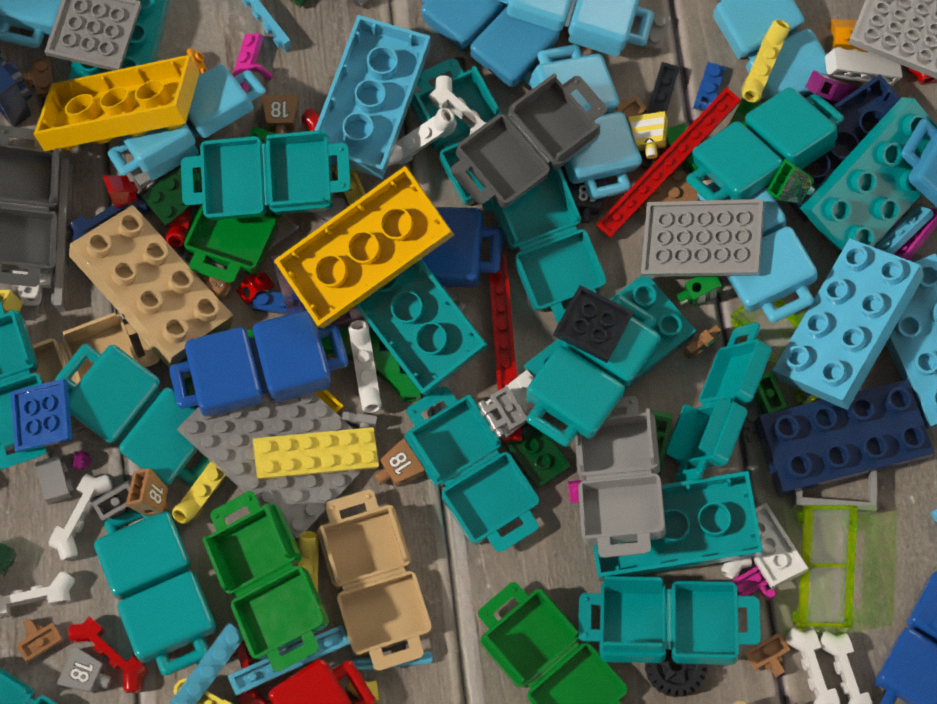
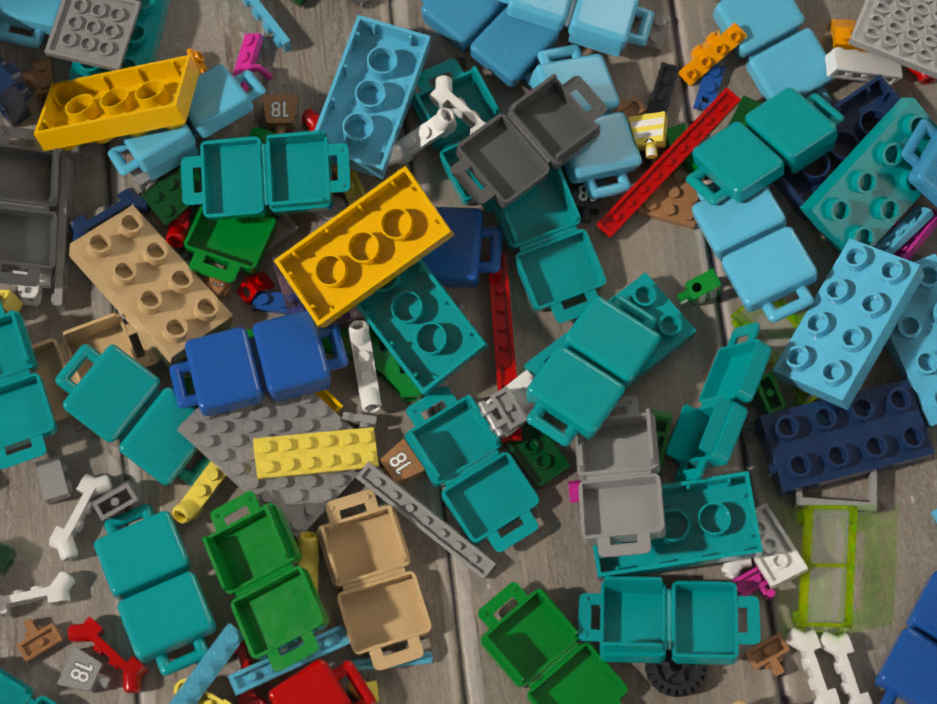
(41, 415): blue plate -> none
(81, 460): magenta plate -> none
(120, 189): red slope -> none
(147, 493): medium nougat torso -> none
(426, 520): none -> light grey plate
(593, 323): black plate -> none
(703, 238): light grey plate -> none
(705, 339): medium nougat hinge -> none
(711, 52): none -> light orange bracket
(764, 61): light yellow plate -> none
(791, 183): torso -> none
(829, 87): magenta slope -> none

